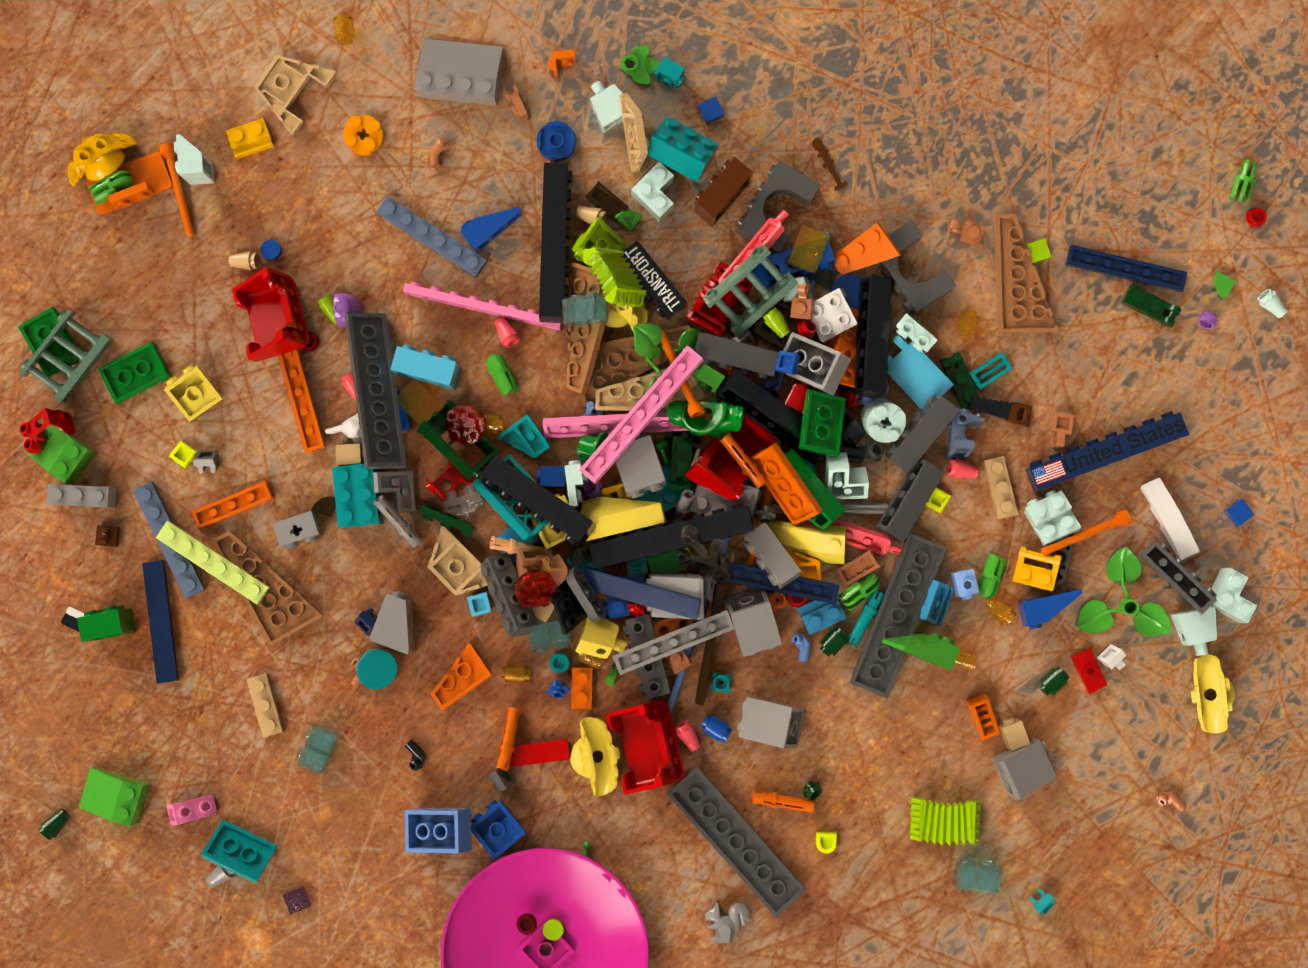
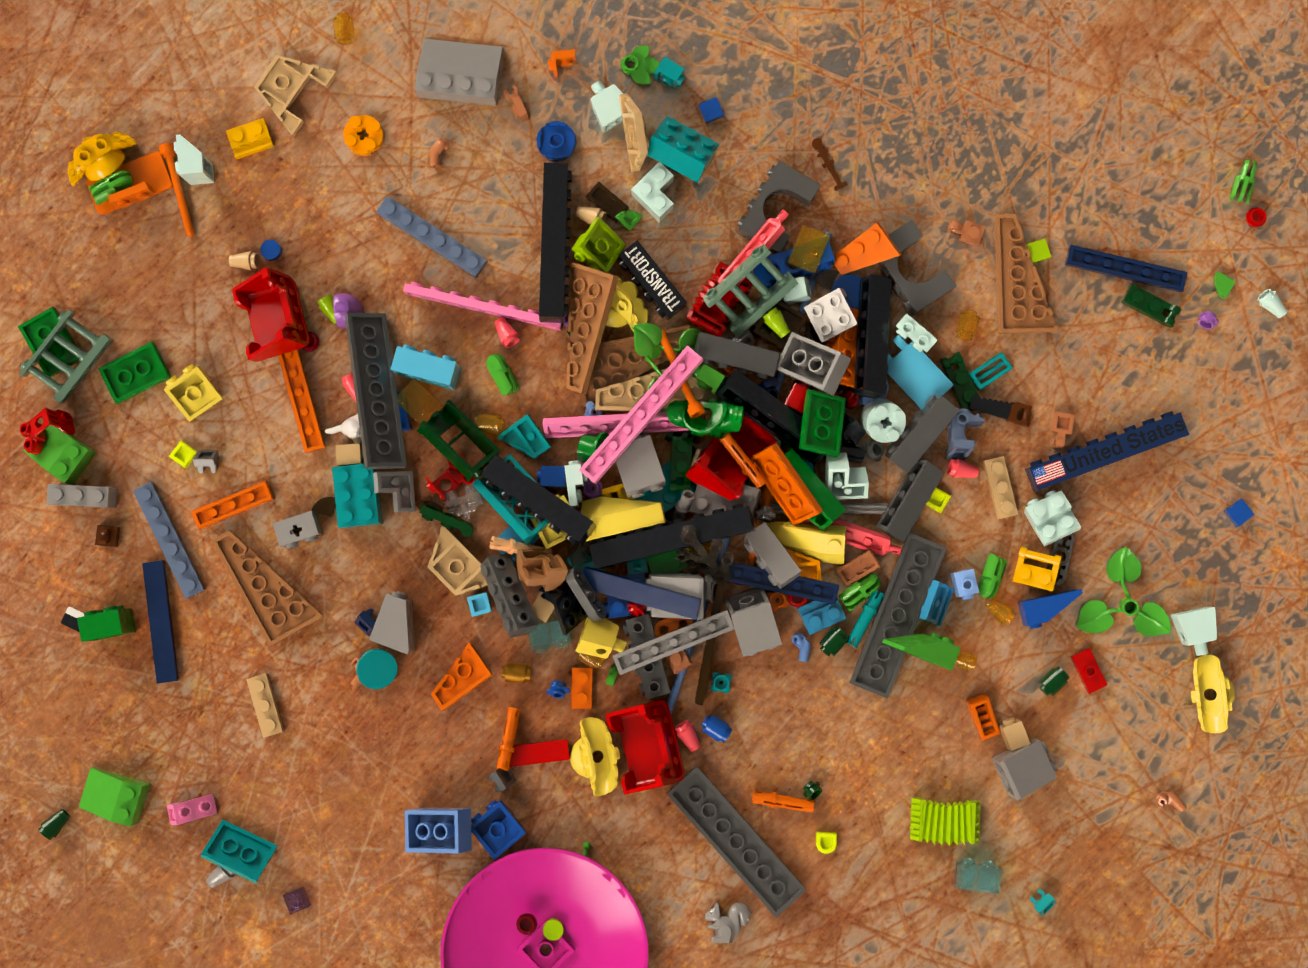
(212, 562): yellowish green plate -> none
(317, 748): clear light blue piece -> none
(413, 538): light grey pin -> none
(417, 759): black arm -> none
(466, 423): clear red tile -> none
(486, 228): blue slope -> none
(535, 588): clear red tile -> none
(559, 662): teal tile -> none
(584, 310): clear light blue piece -> none
(615, 276): lime piece -> none
(662, 446): green hand -> none
(722, 191): reddish brown brick -> none
(771, 722): light grey slope -> none
(787, 362): blue tile -> none
(802, 306): nougat plate -> none
(806, 328): red plate -> none
(1112, 657): white tile -> none
(1121, 518): orange piece -> none
(1170, 519): white slope -> none
(1179, 578): dark grey brick -> none
(1229, 603): light aqua brick -> none

